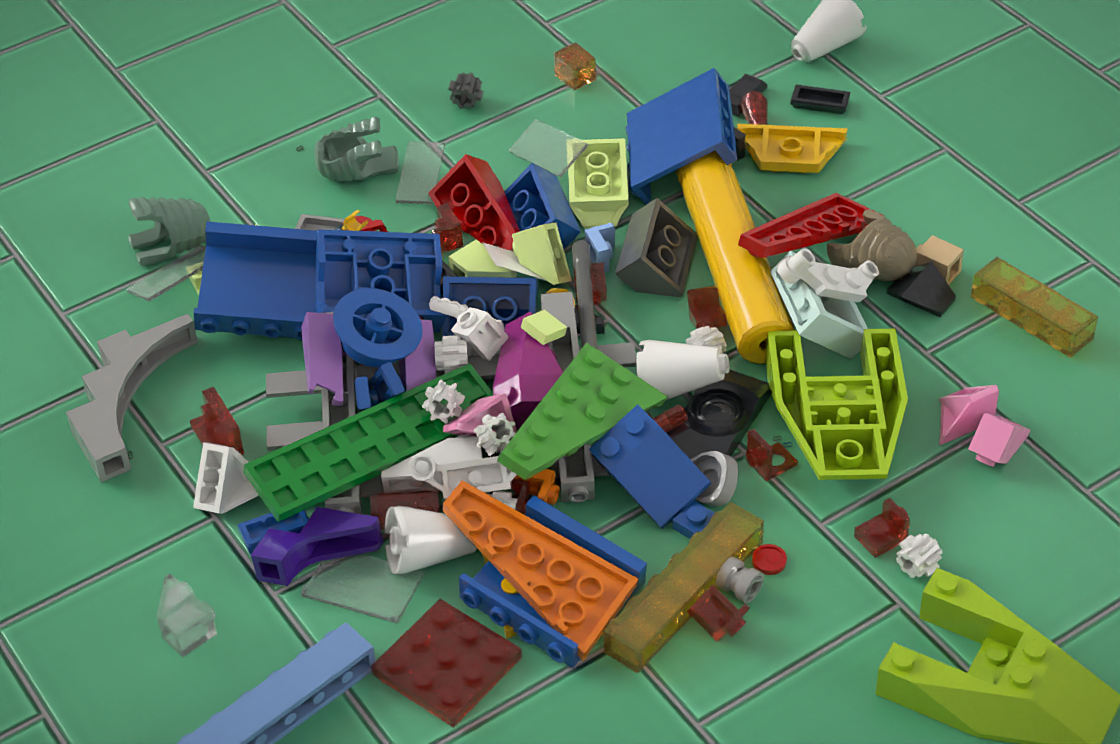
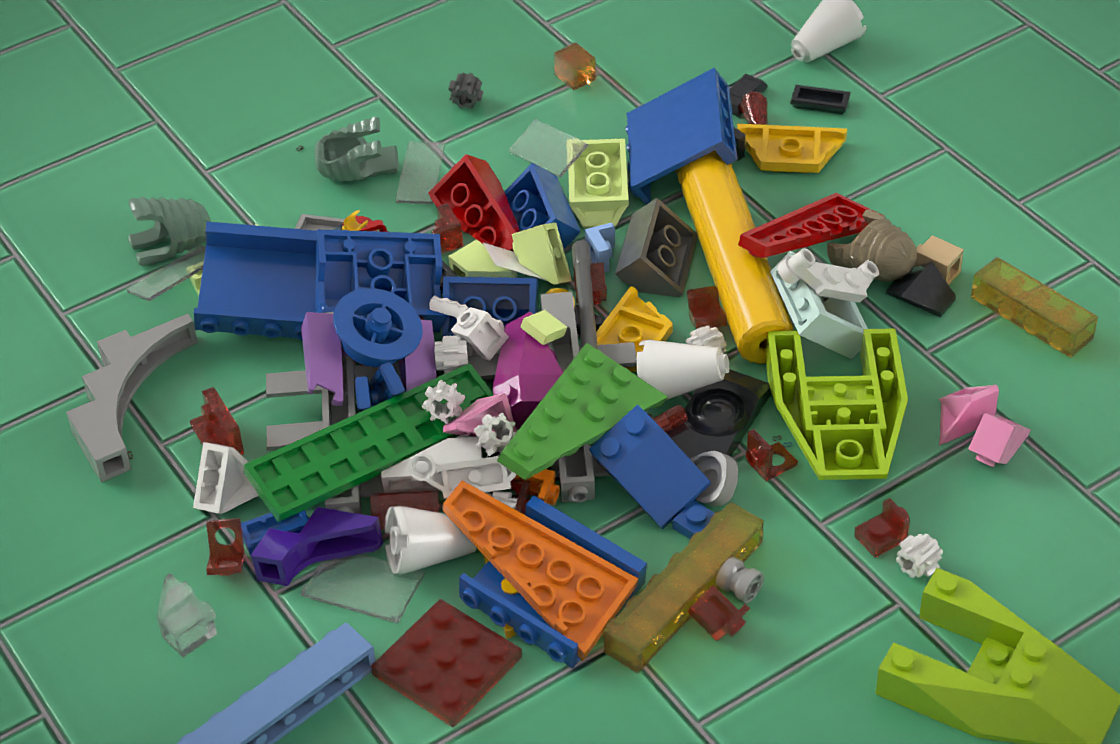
(225, 558): none -> clear red bracket
(633, 322): none -> yellow wing
(769, 559): red piece -> none

